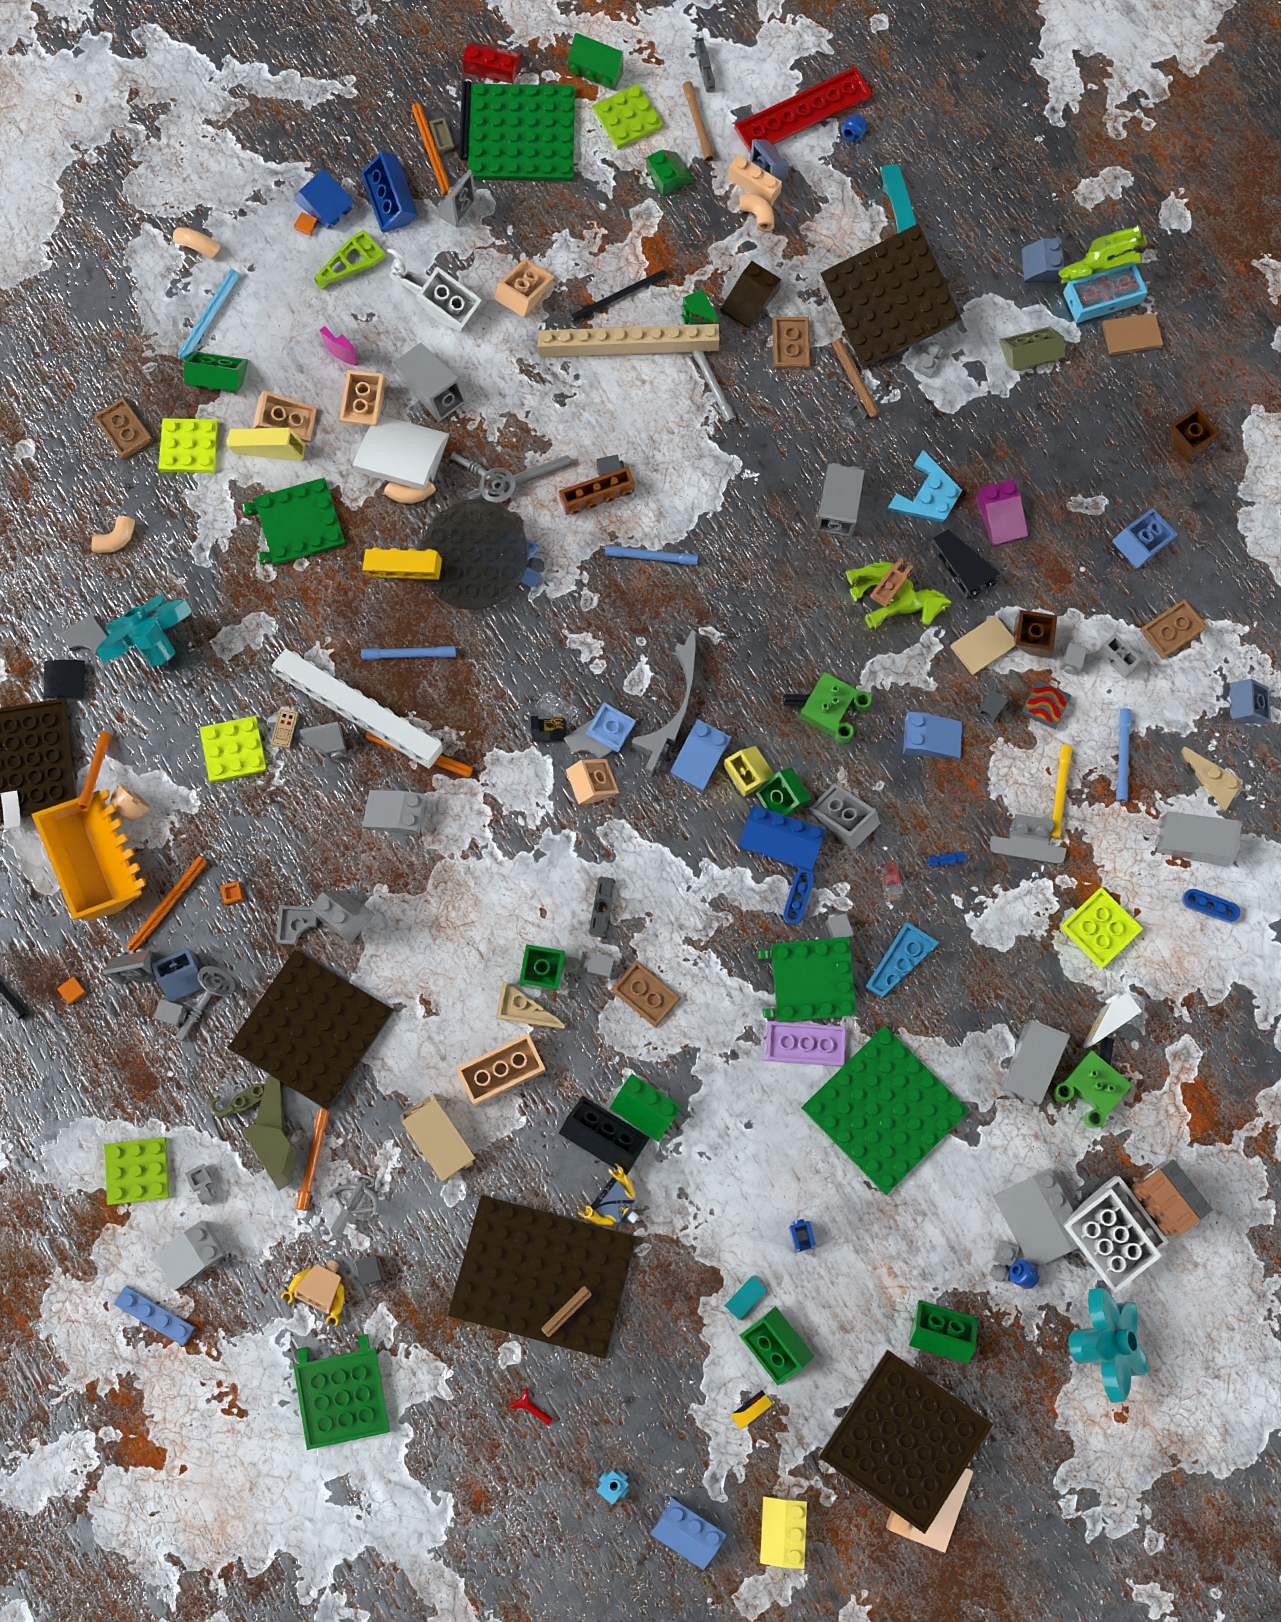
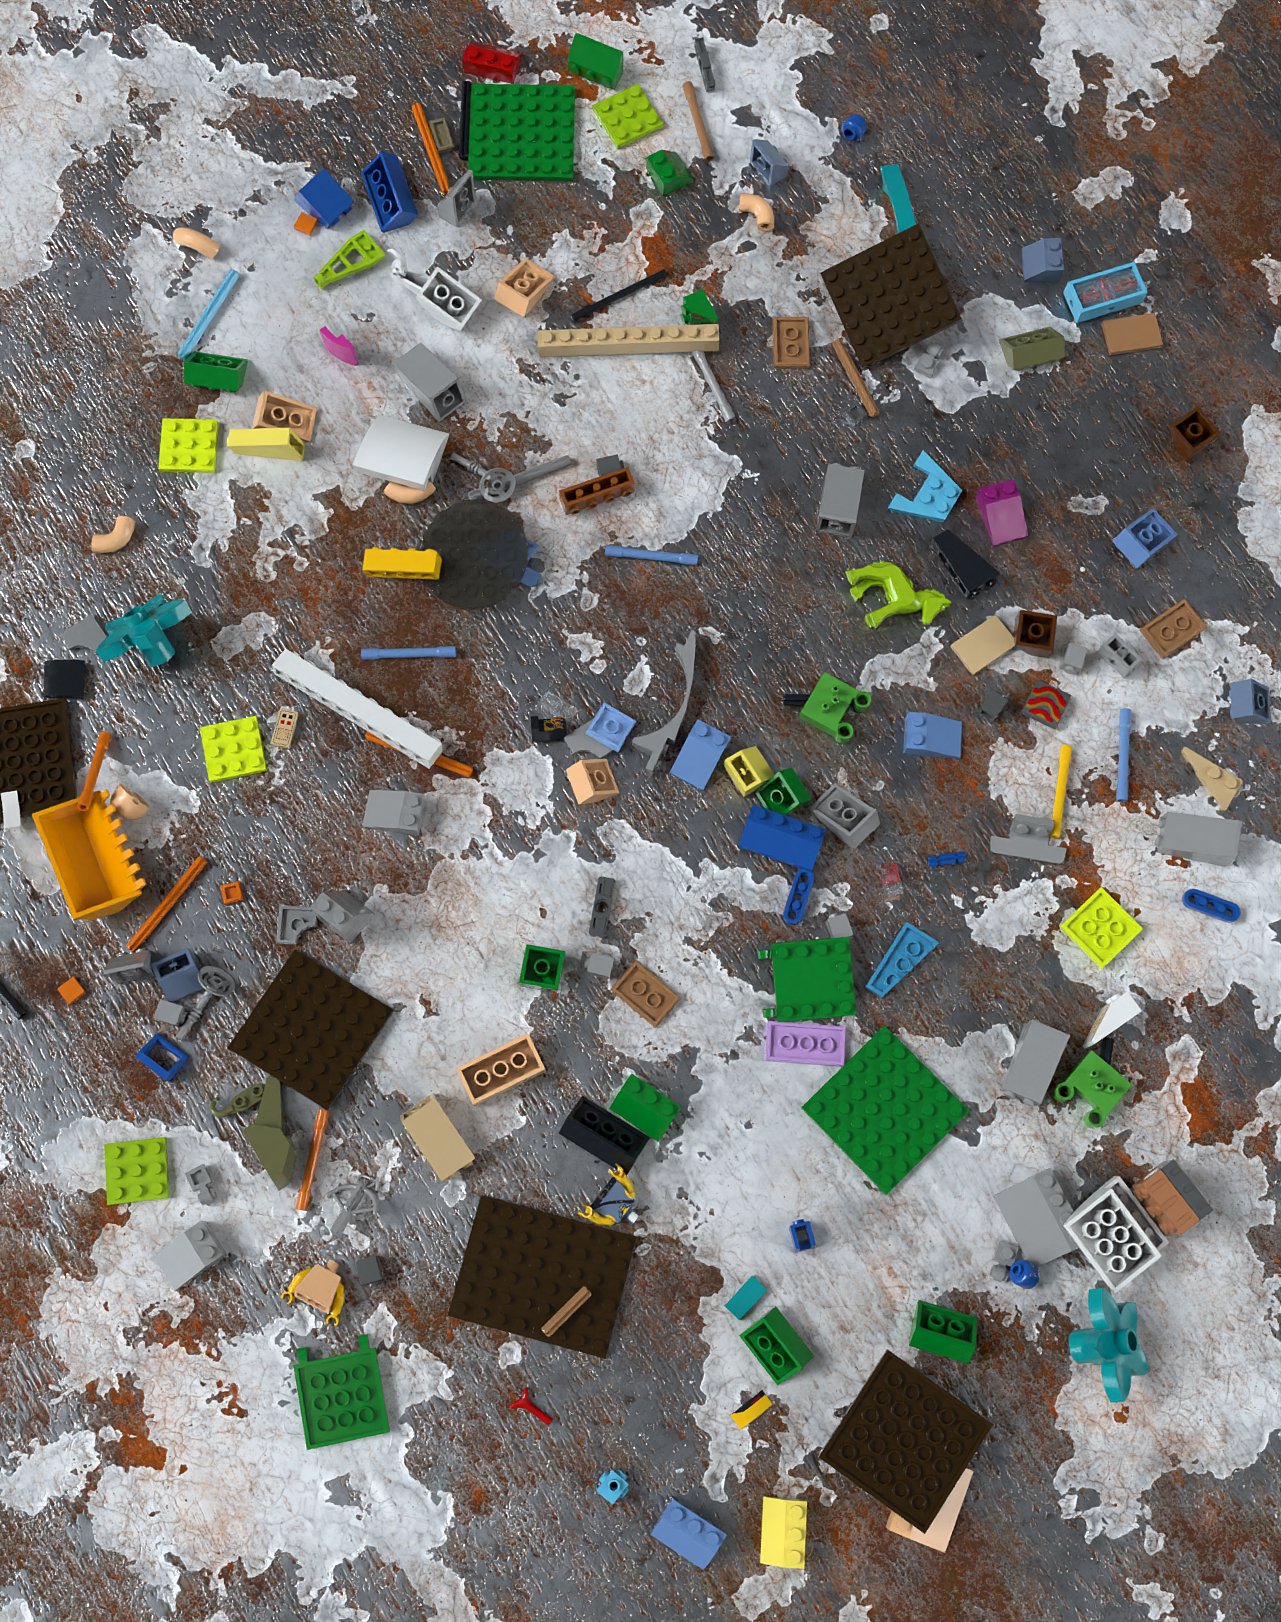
(123, 428): medium nougat tile -> none
(154, 1315): medium blue plate -> none
(167, 1075): none -> blue tile
(297, 522): green plate -> none
(326, 739): light grey slope -> none
(362, 397): light nougat slope -> none
(518, 1008): tan wing -> none
(751, 294): dark brown slope -> none
(754, 179): light nougat brick -> none
(805, 109): red plate -> none
(890, 583): nougat hinge -> none
(1107, 254): lime animal -> none

